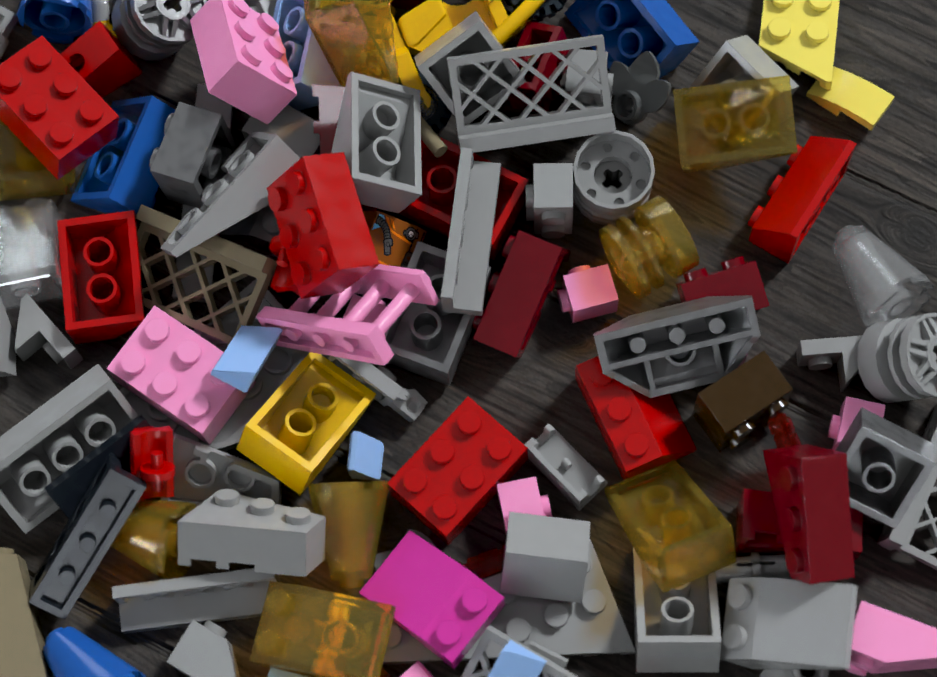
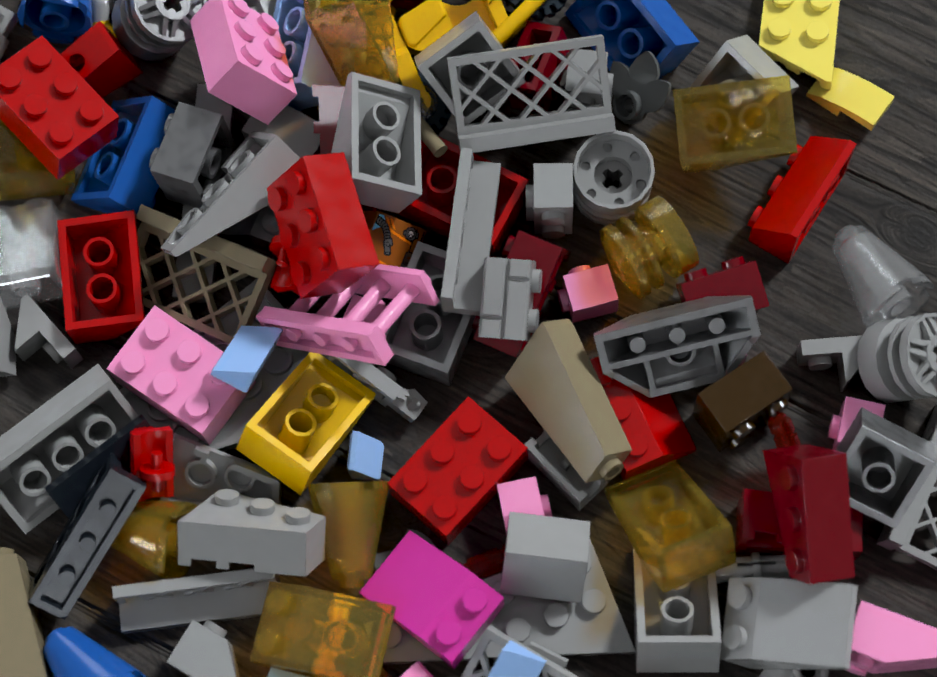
(508, 298): none -> light grey brick
(569, 400): none -> dark tan slope

